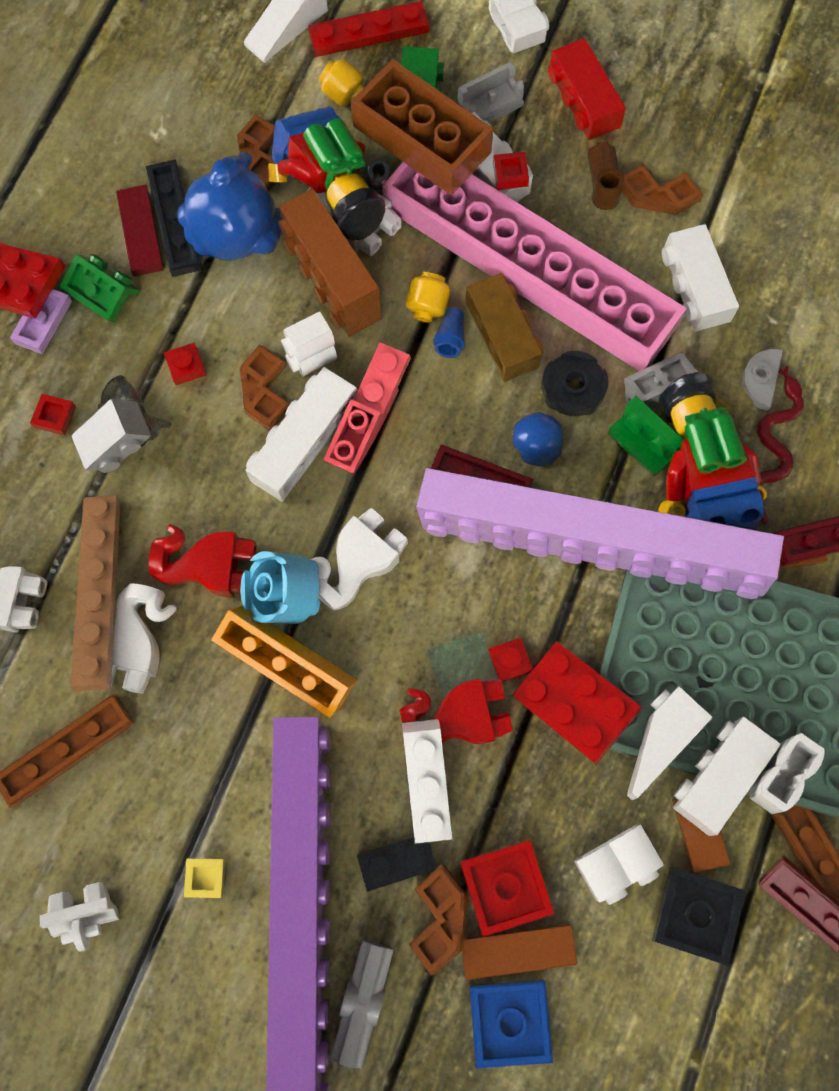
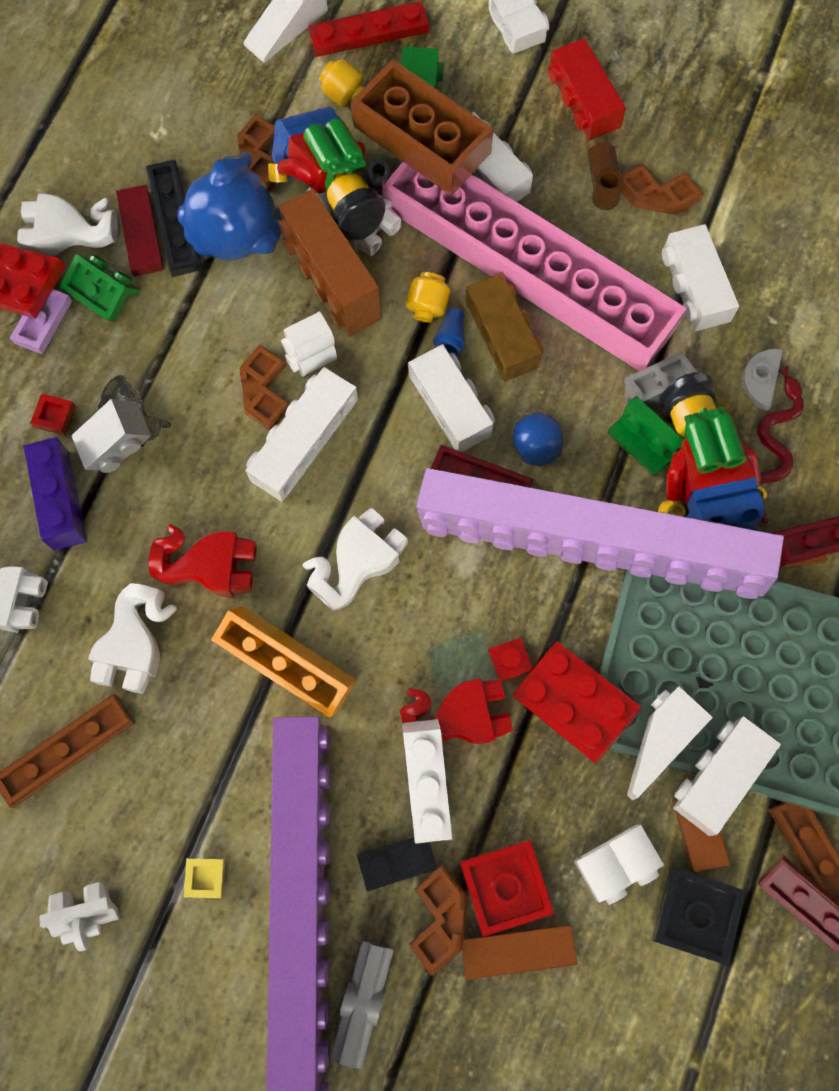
(54, 494): none -> dark purple brick
(62, 226): none -> white hips
(96, 594): medium nougat plate -> none
(184, 363): red plate -> none
(281, 588): medium azure brick -> none
(368, 409): coral slope -> none
(451, 398): none -> white brick
(492, 94): light grey hinge -> none
(510, 1024): blue tile -> none
(511, 170): red plate -> none
(589, 374): black plate -> none
(783, 782): white brick -> none

